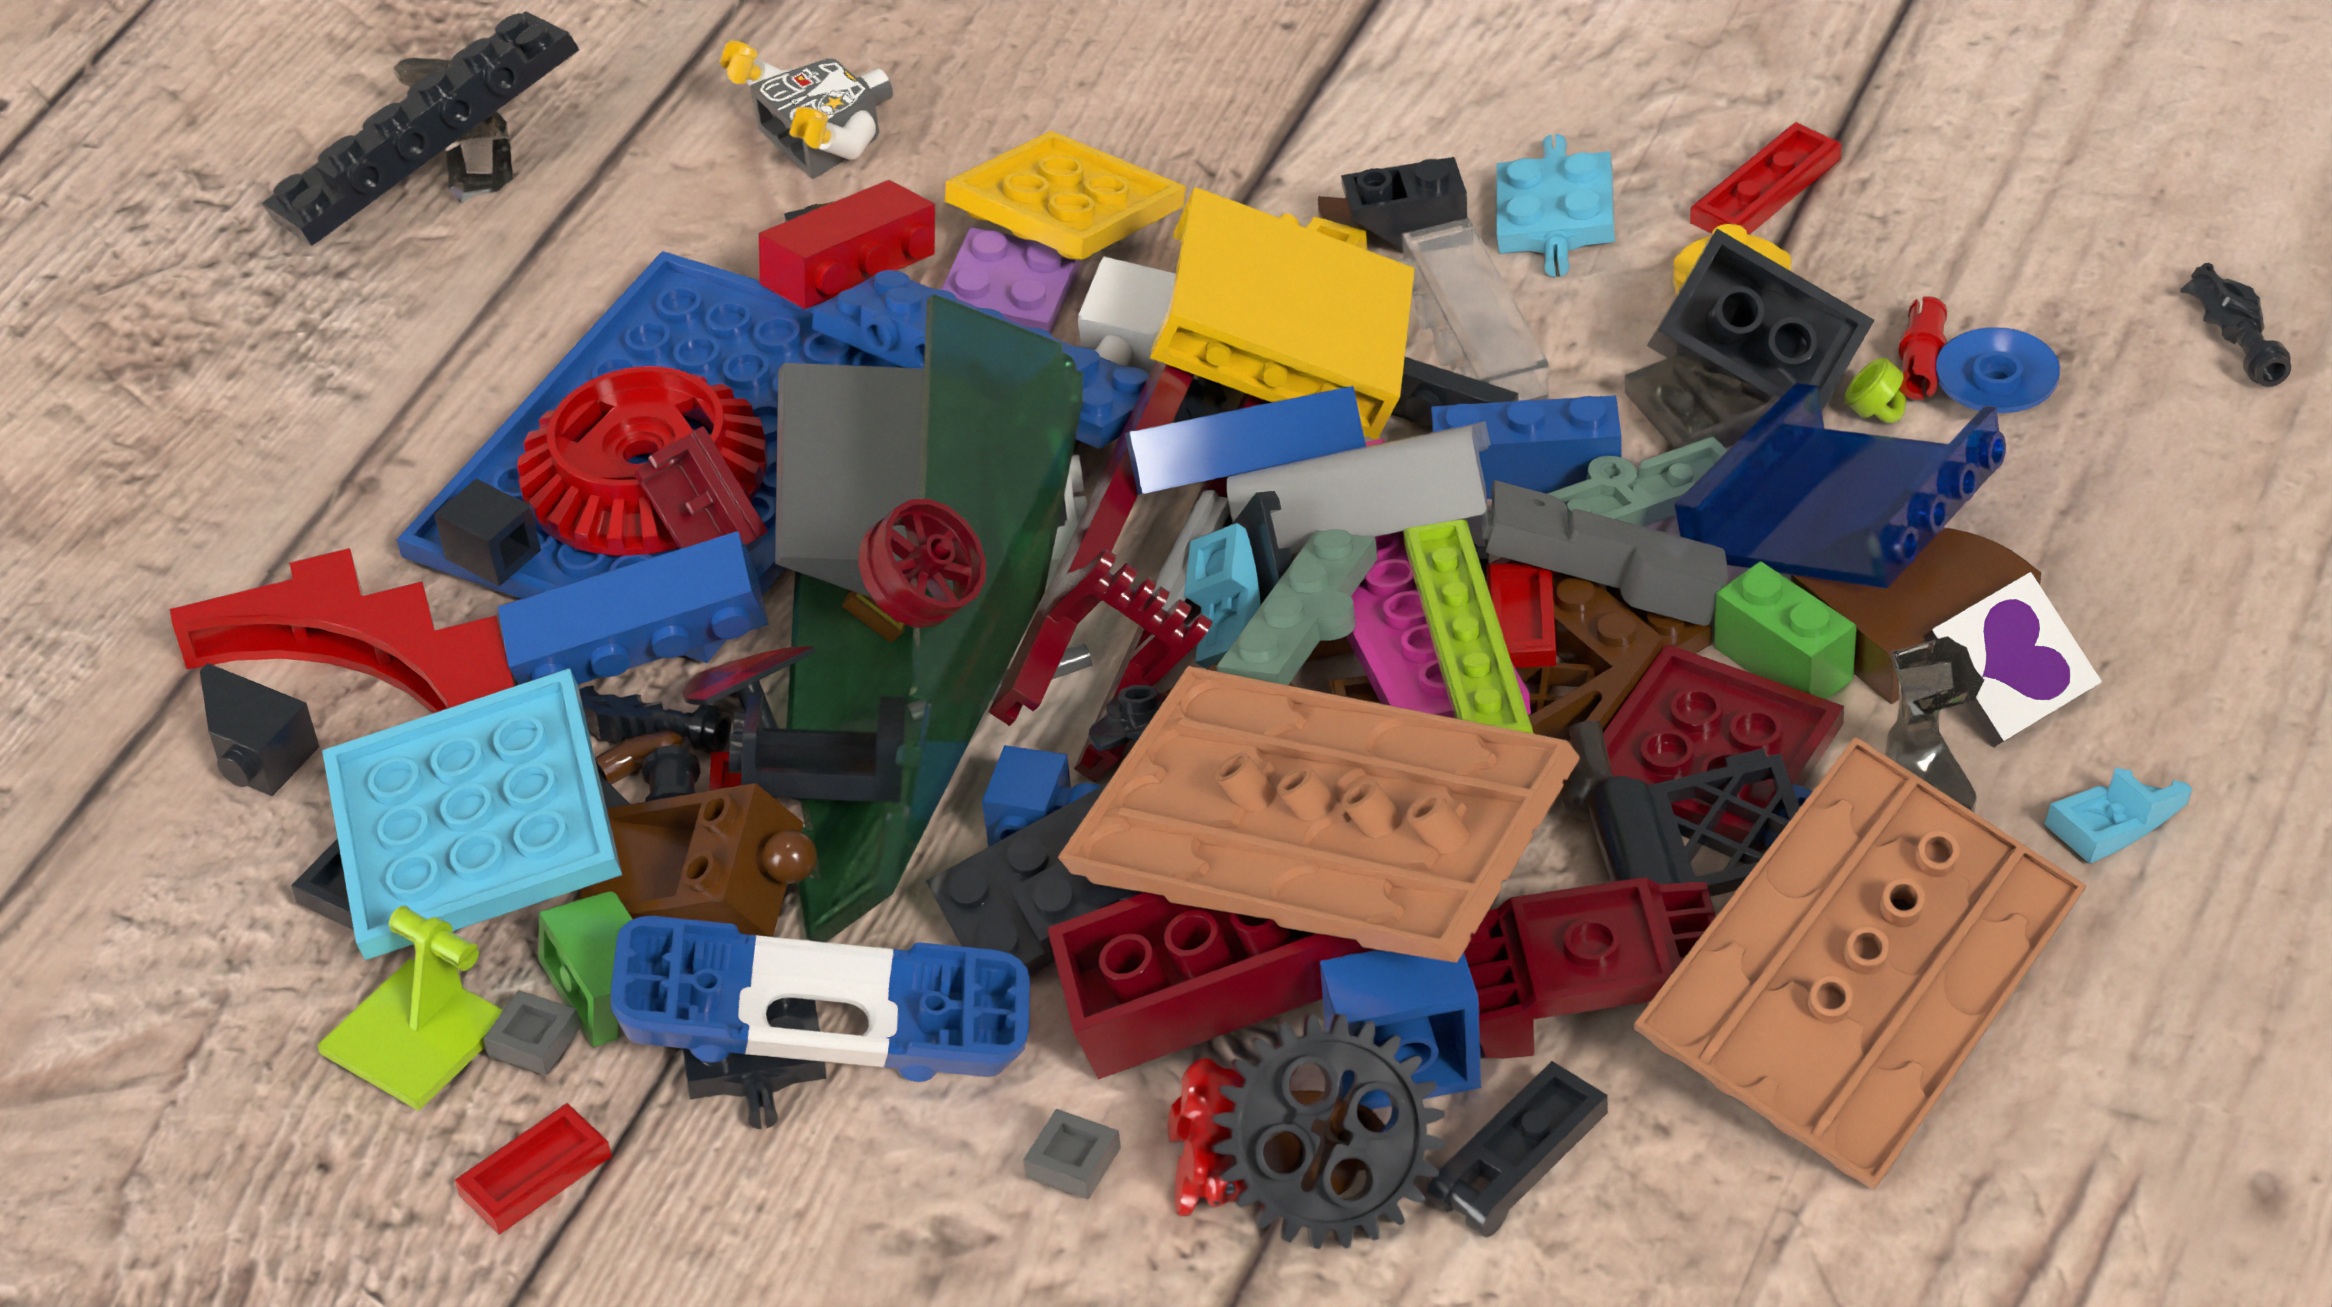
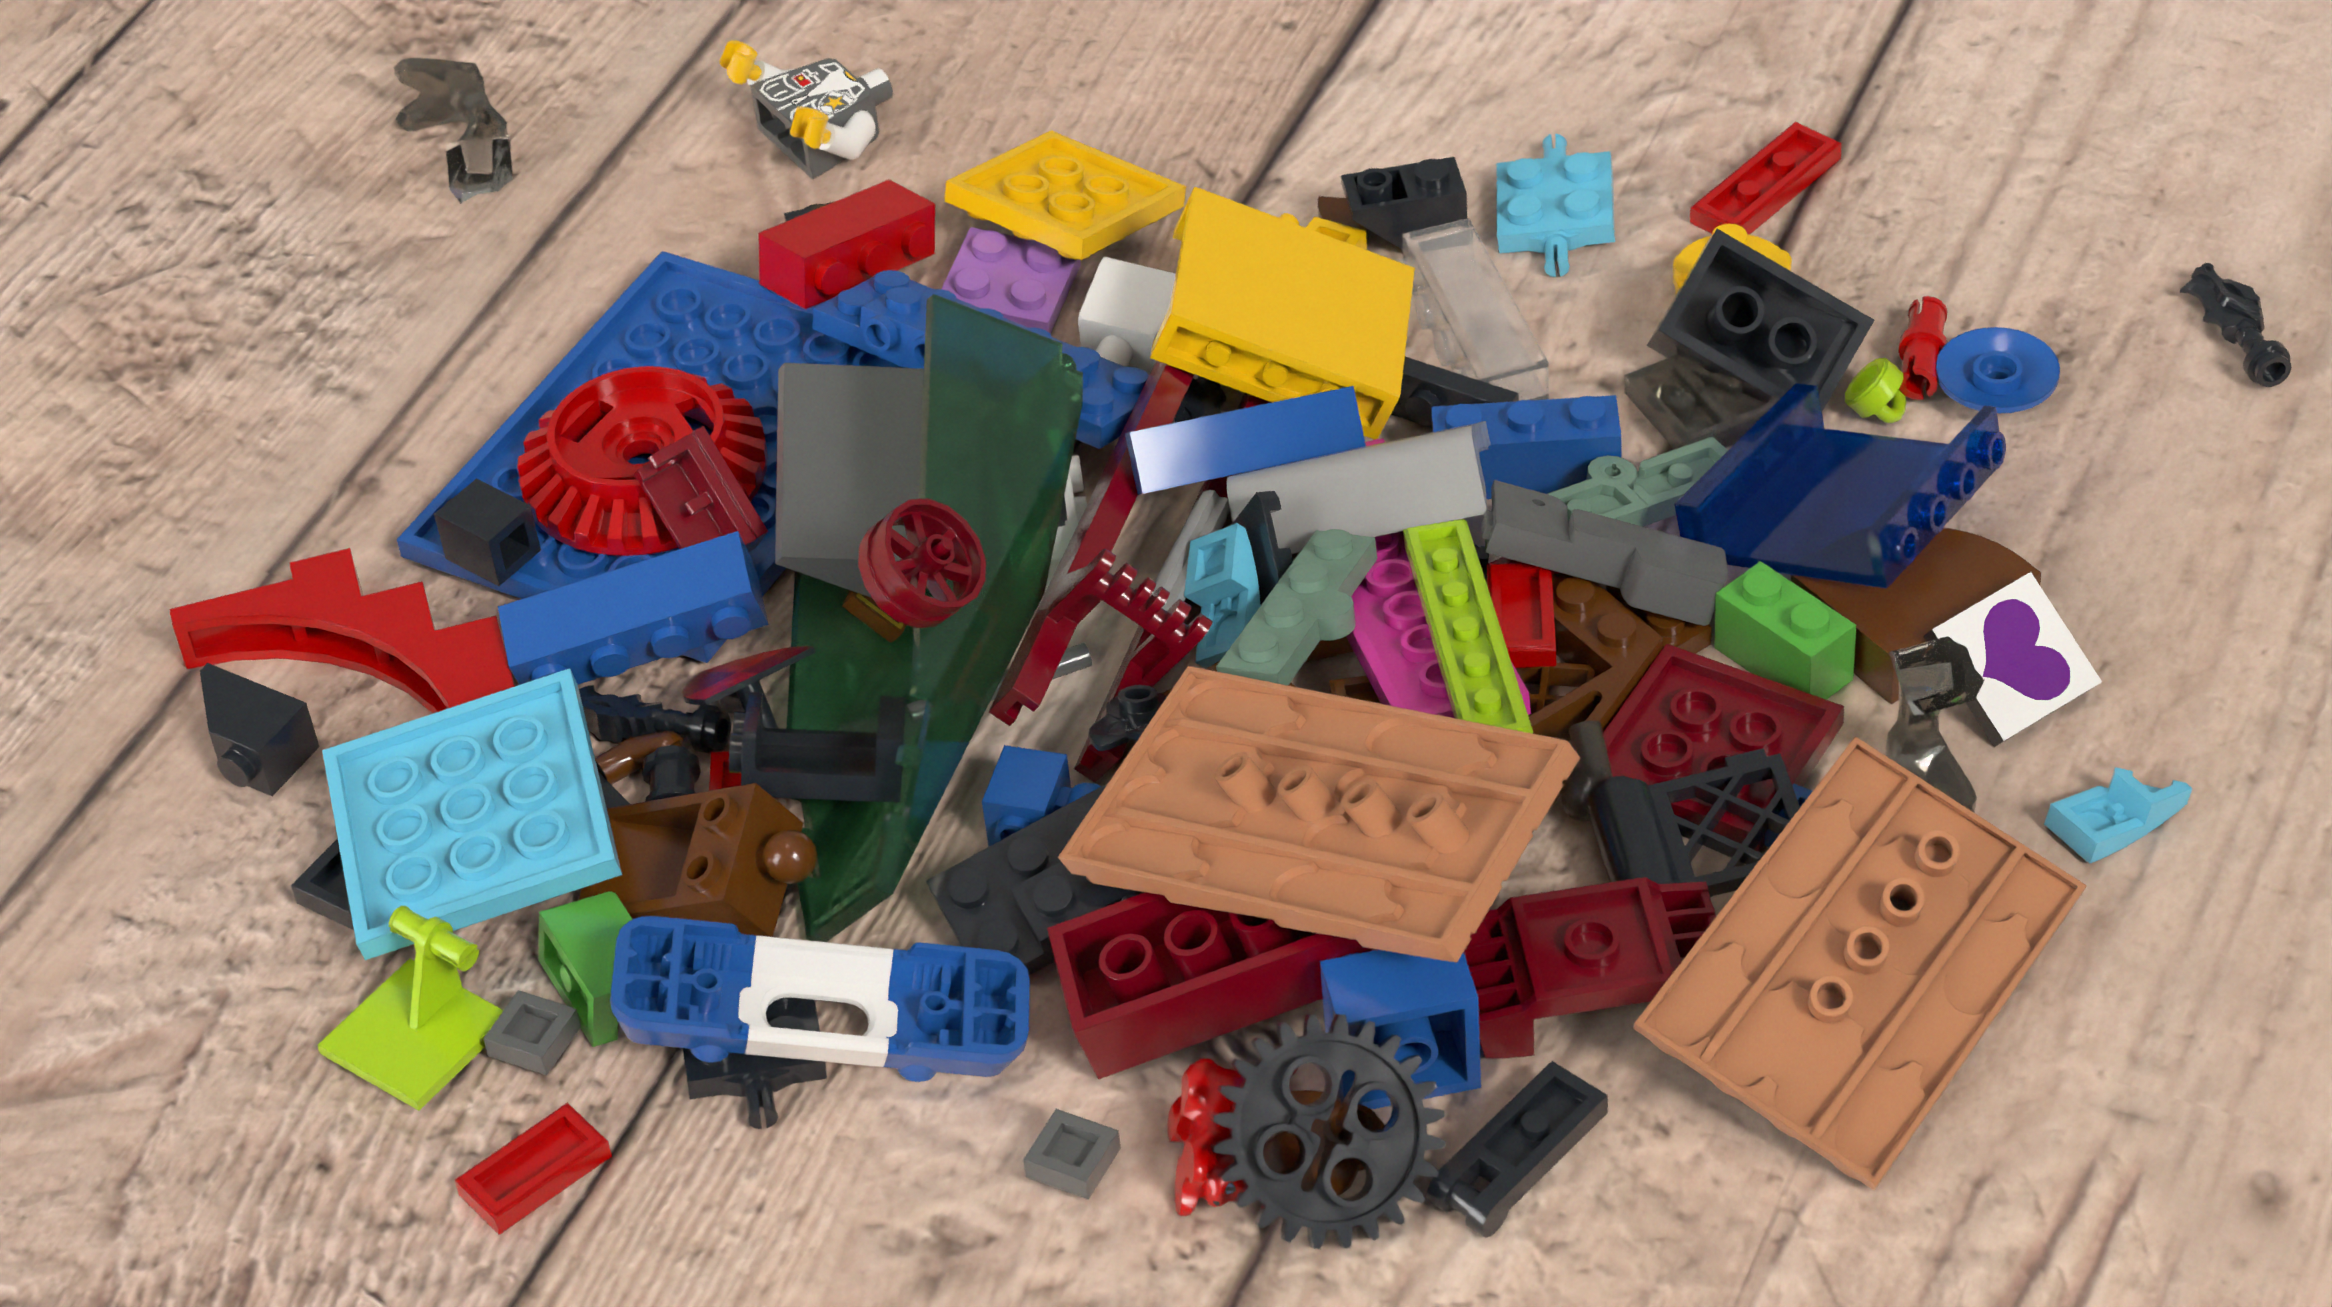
(419, 127): black plate -> none

